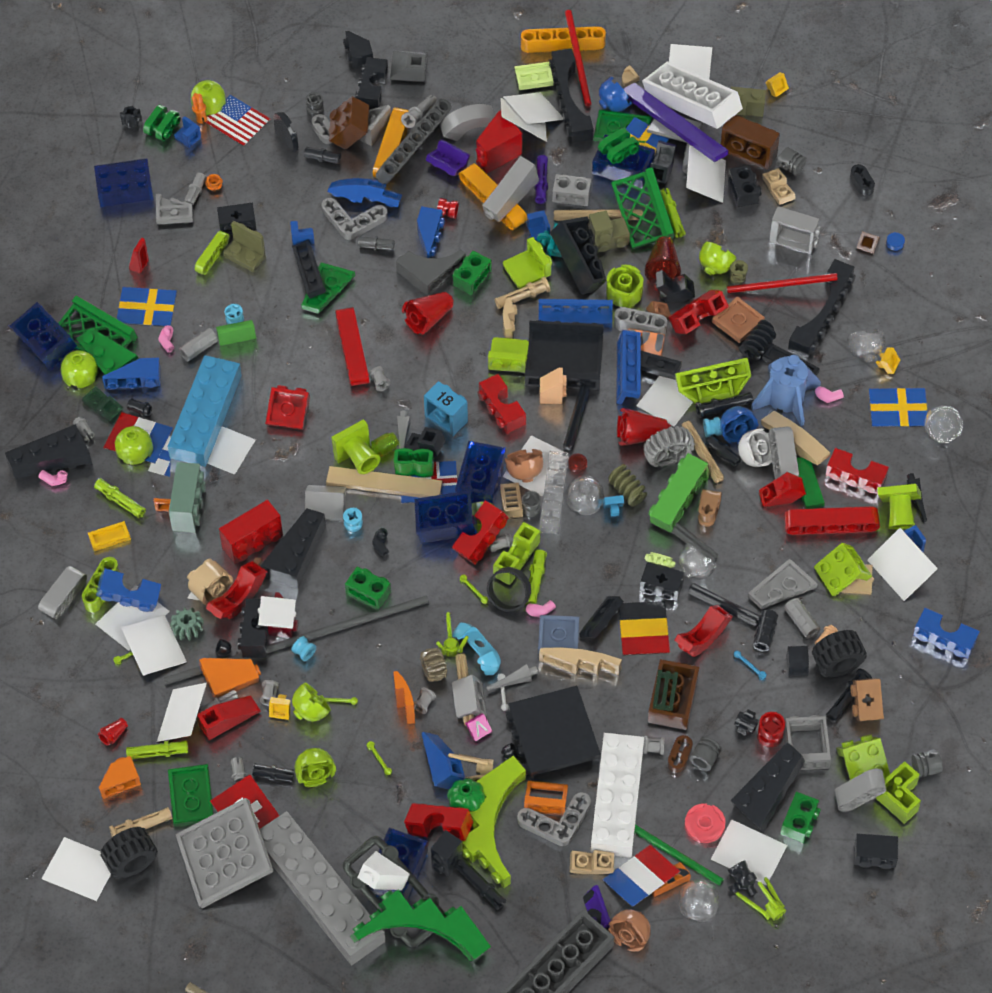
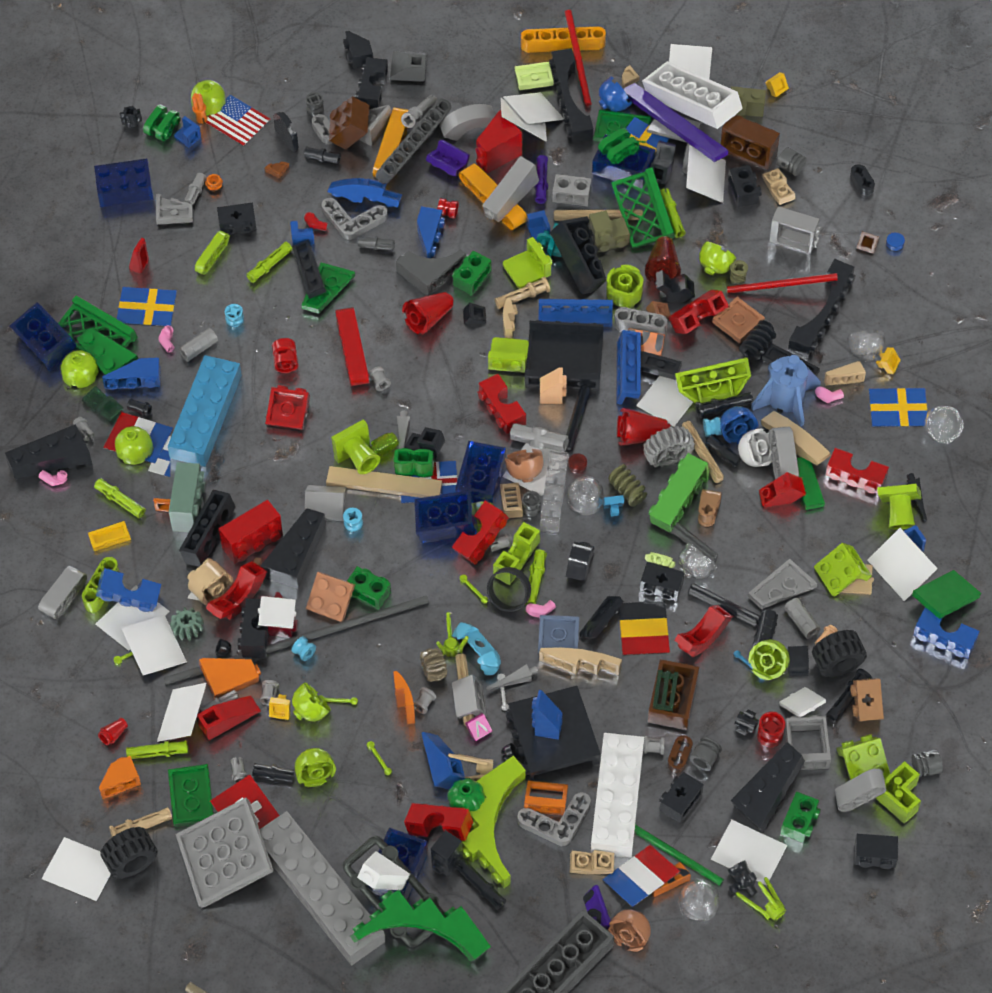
(205, 529): none -> black brick
(230, 450): white sticker -> none
(236, 332): bright green panel -> none
(246, 248): olive bracket -> none
(264, 266): none -> lime pin
(277, 169): none -> dark orange tile
(285, 355): none -> red wheel
(313, 222): none -> red arm
(330, 596): none -> nougat plate
(379, 541): black arm -> none
(446, 408): dark azure brick -> none
(474, 314): none -> black slope
(539, 437): none -> light grey piece
(546, 717): none -> blue slope
(579, 560): none -> black brick
(681, 797): none -> black brick
(705, 823): coral tile -> none
(769, 659): none -> lime cylinder
(802, 702): none -> white piece
(831, 520): red beam -> none
(846, 374): none -> tan slope
(946, 594): none -> green tile

